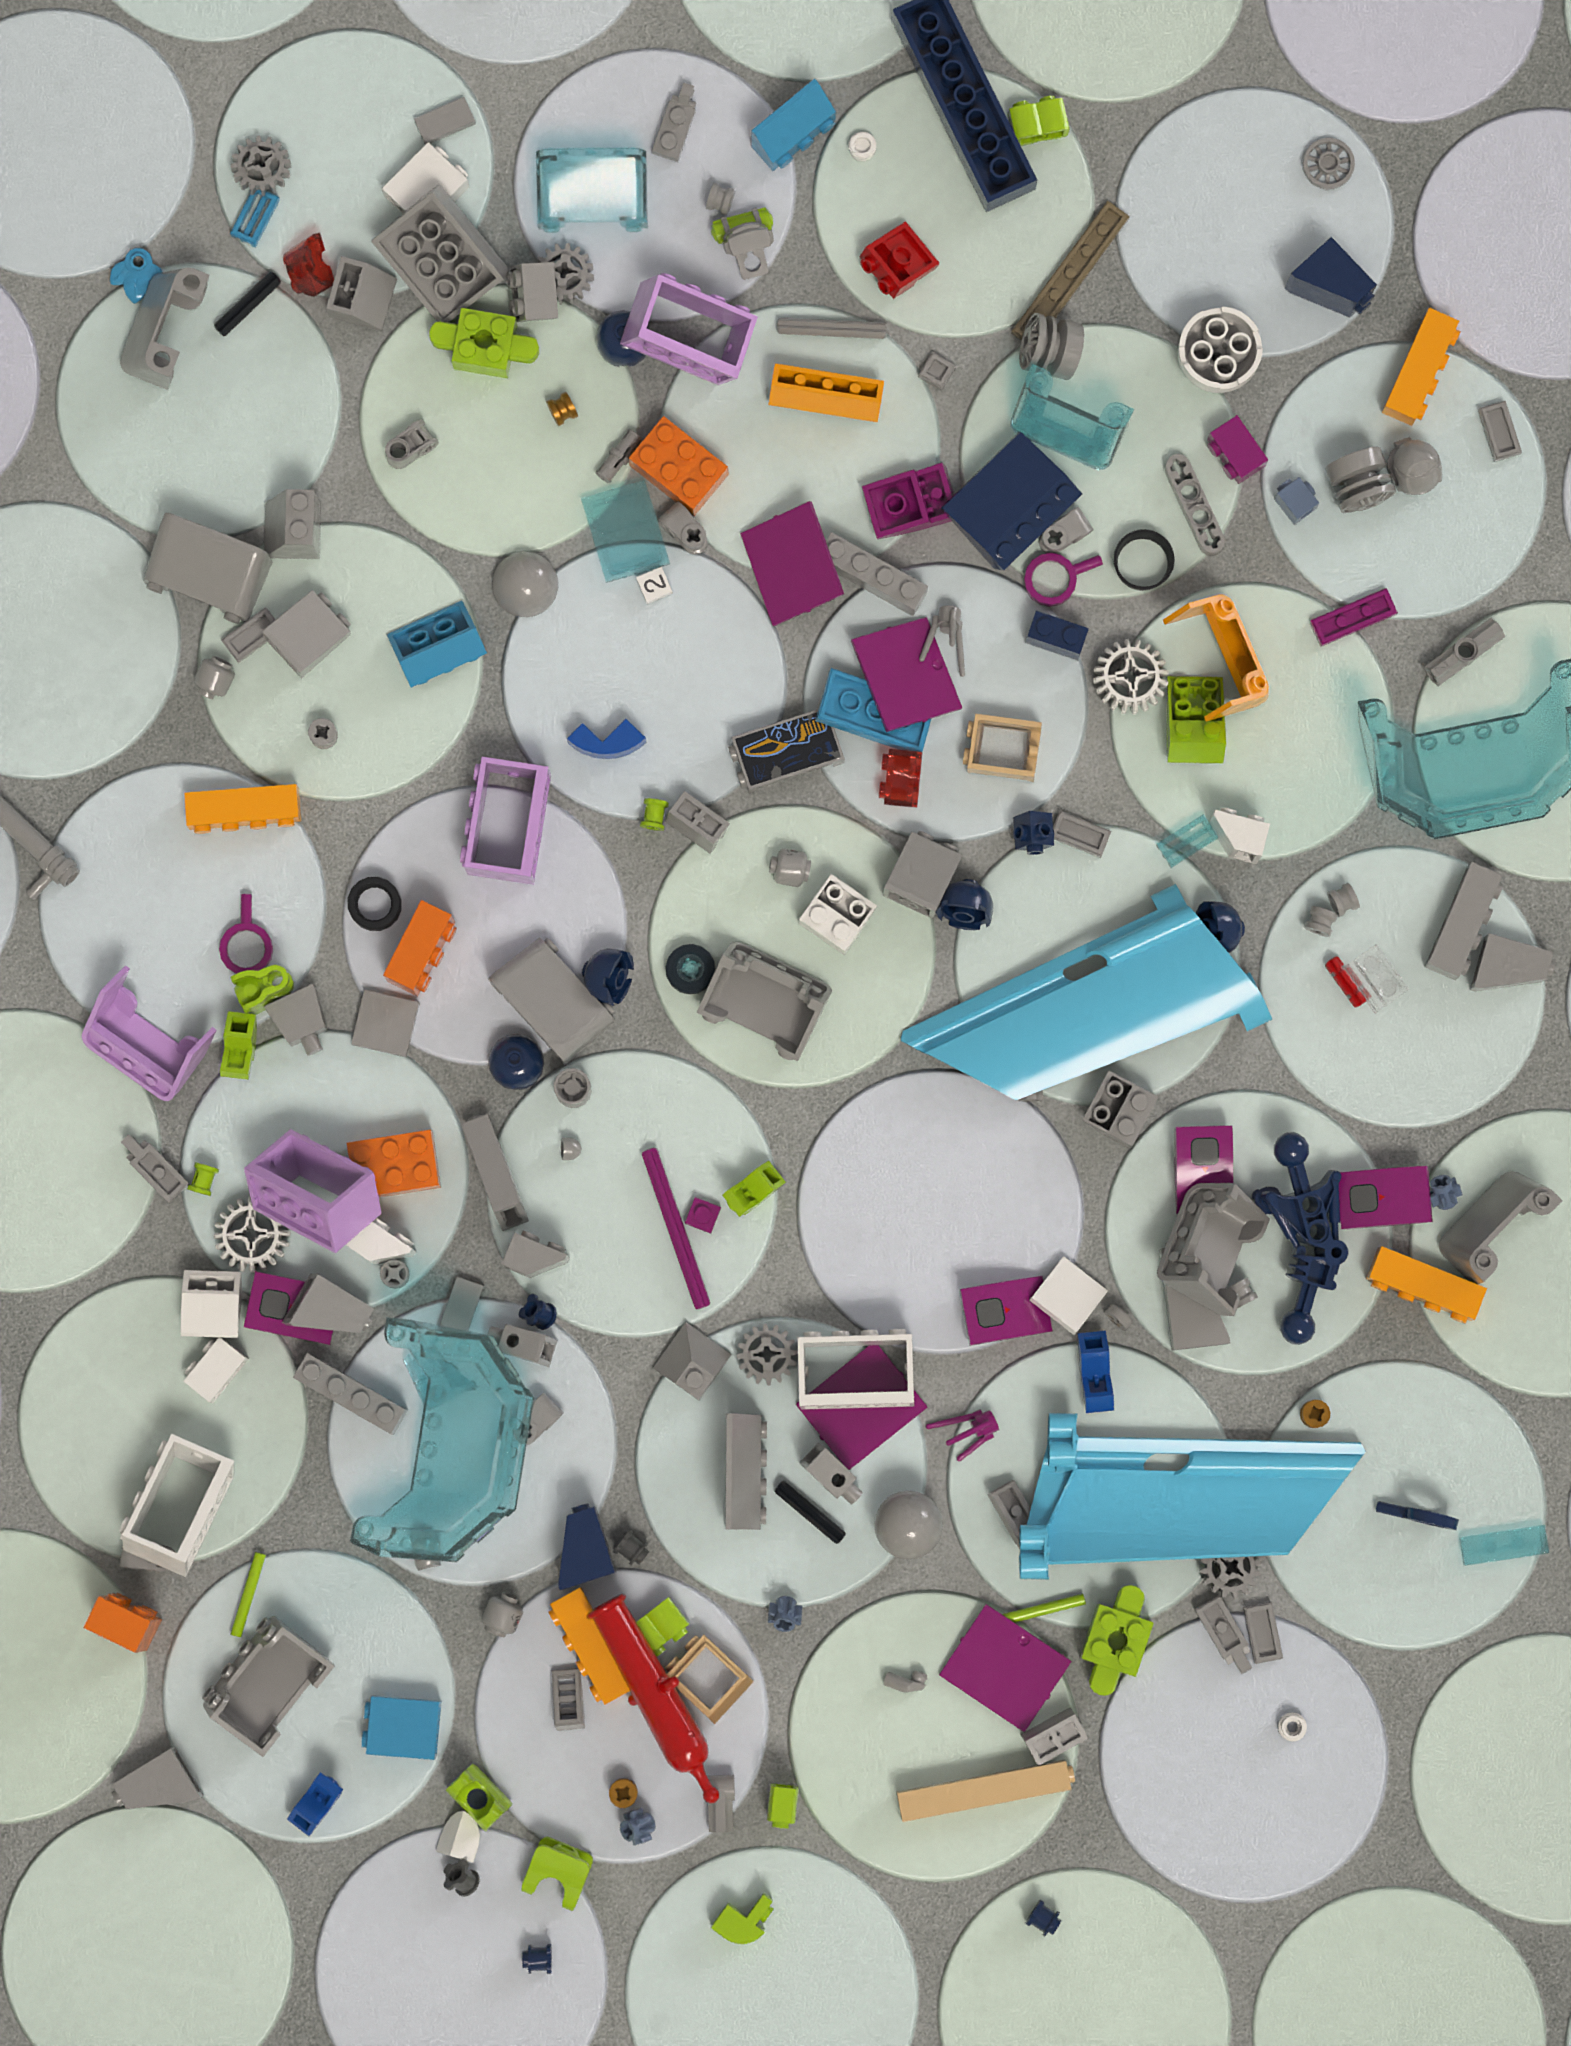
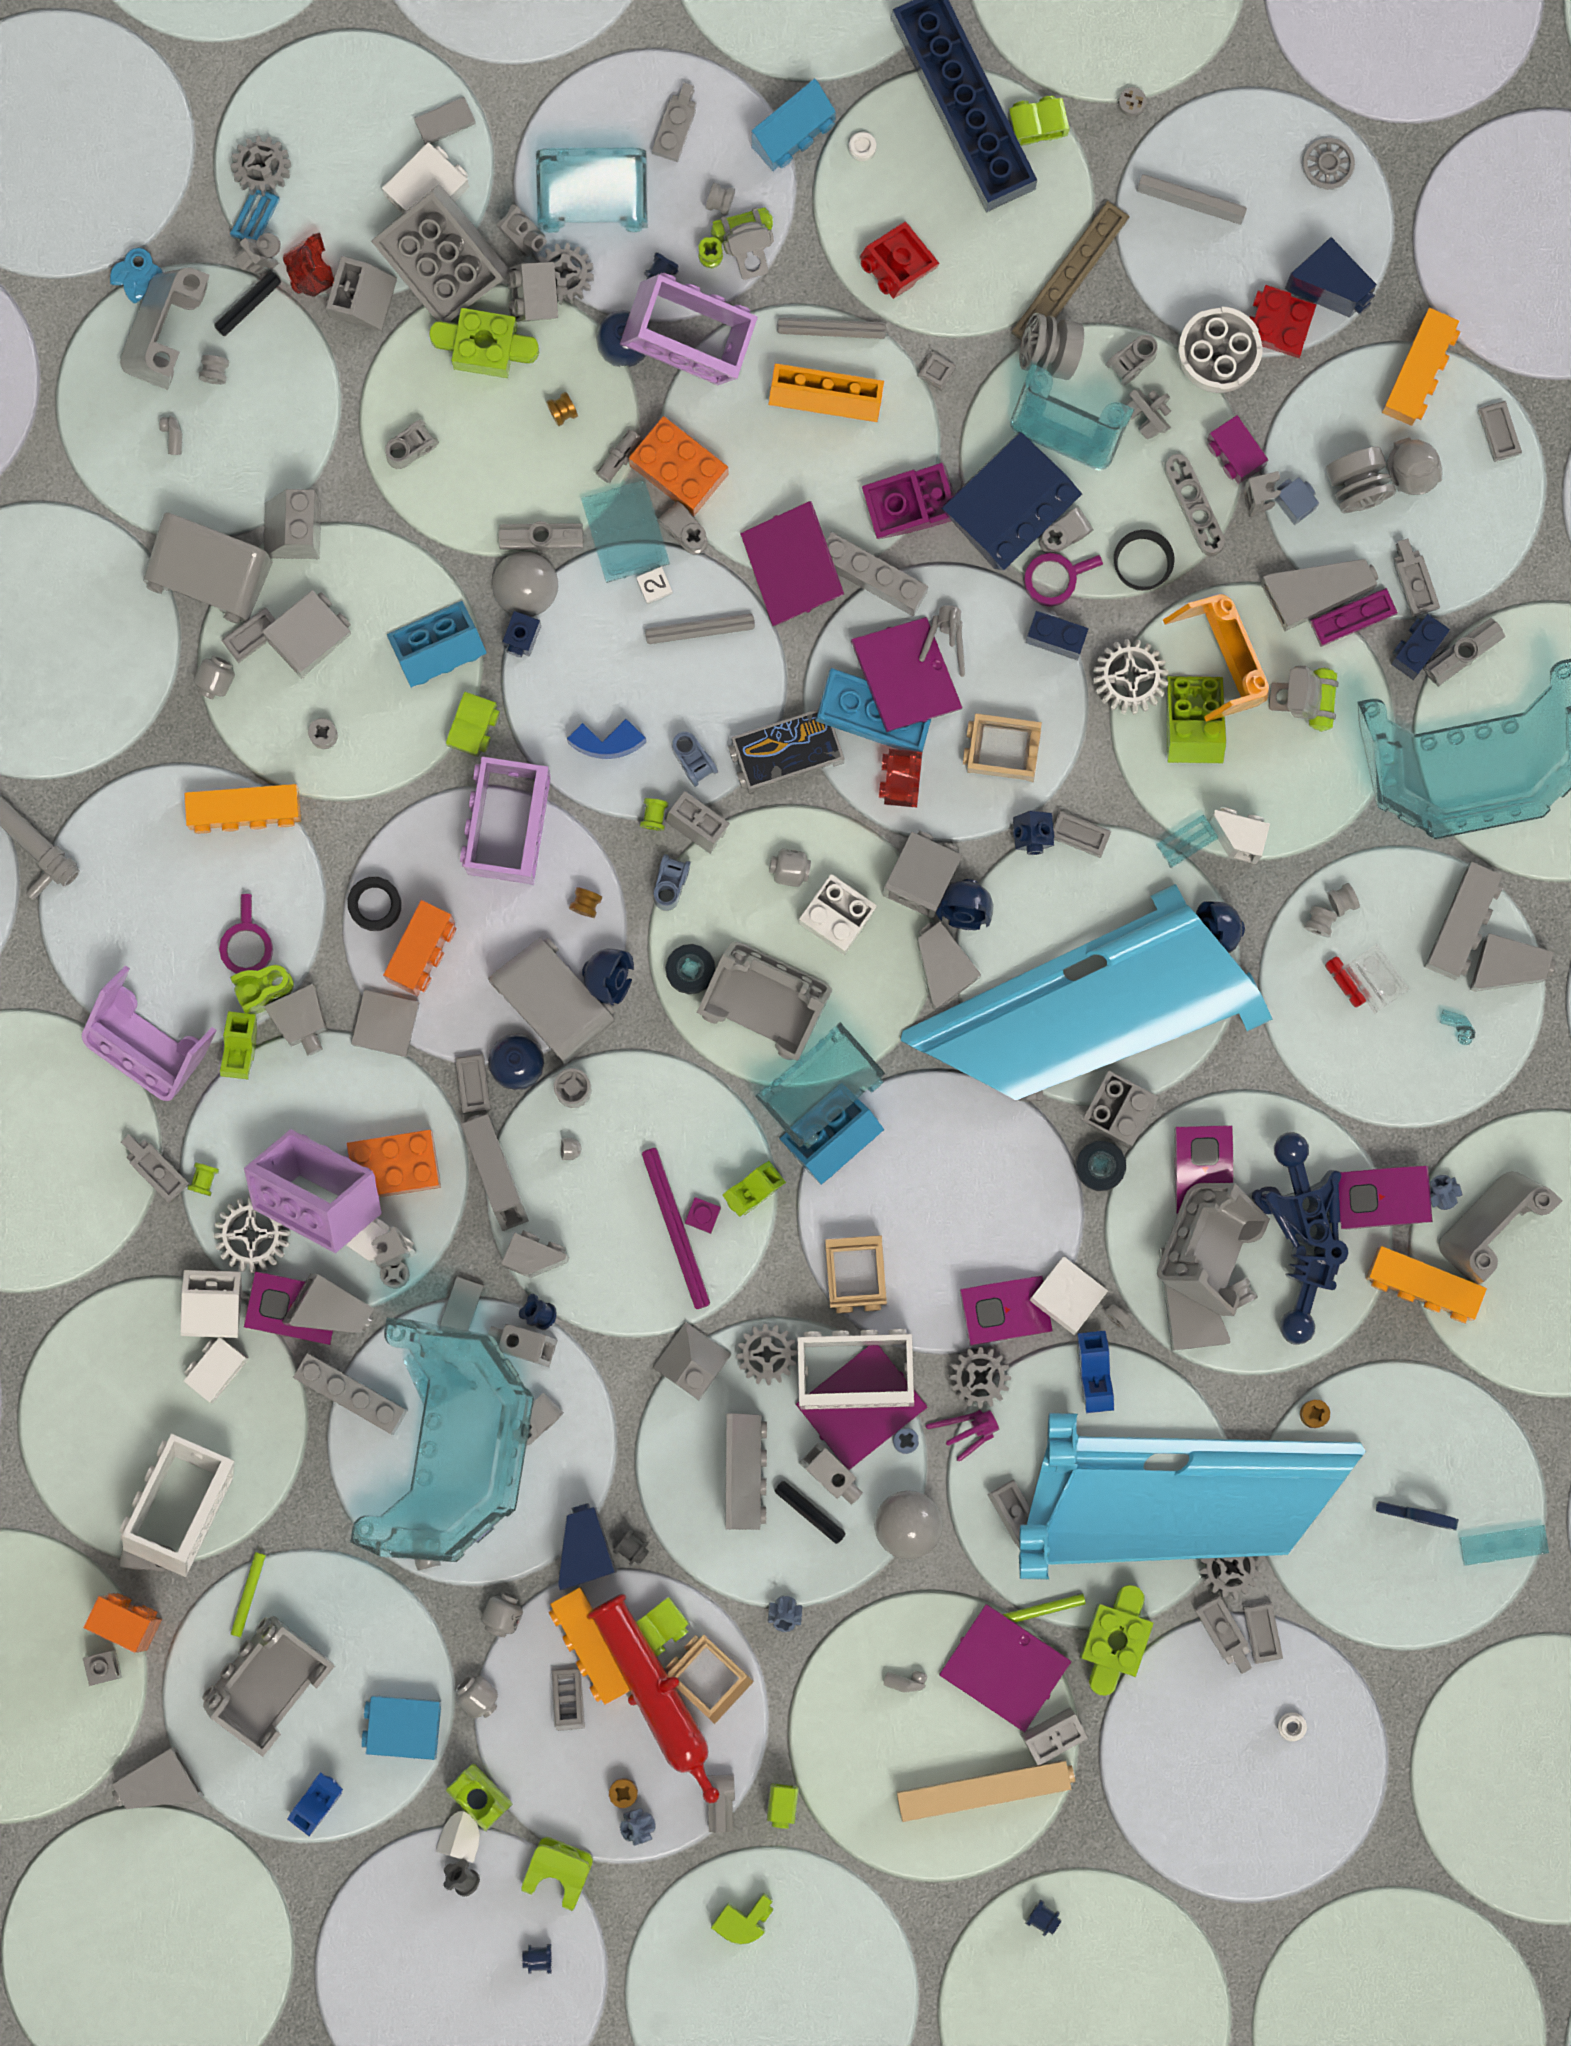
(102, 1667): none -> light grey brick
(174, 434): none -> light grey arm
(213, 369): none -> light grey wheel
(258, 253): none -> light grey hips
(393, 1246): none -> light grey hinge
(472, 724): none -> lime brick
(473, 1083): none -> light grey tile
(476, 1696): none -> light grey head
(521, 634): none -> dark blue brick
(522, 231): none -> light grey hips
(522, 536): none -> light grey piece
(585, 902): none -> pearl gold wheel
(661, 265): none -> dark blue brick
(671, 877): none -> sand blue piece
(694, 759): none -> sand blue piece
(700, 628): none -> light grey axle
(711, 260): none -> lime bush
(820, 1086): none -> clear light blue windscreen
(837, 1141): none -> dark azure slope
(855, 1273): none -> window
(896, 1441): none -> sand blue bush
(944, 965): none -> light grey slope
(989, 1387): none -> light grey gear
(1093, 1171): none -> black wheel
(1129, 362): none -> light grey piece
(1132, 102): none -> light grey tile
(1155, 422): none -> light grey hips
(1191, 199): none -> light grey tile
(1259, 490): none -> light grey hinge
(1282, 320): none -> red plate
(1309, 696): none -> light grey piece
(1315, 590): none -> light grey slope
(1415, 580): none -> light grey hinge
(1419, 648): none -> dark blue brick
(1462, 1025): none -> clear light blue arm

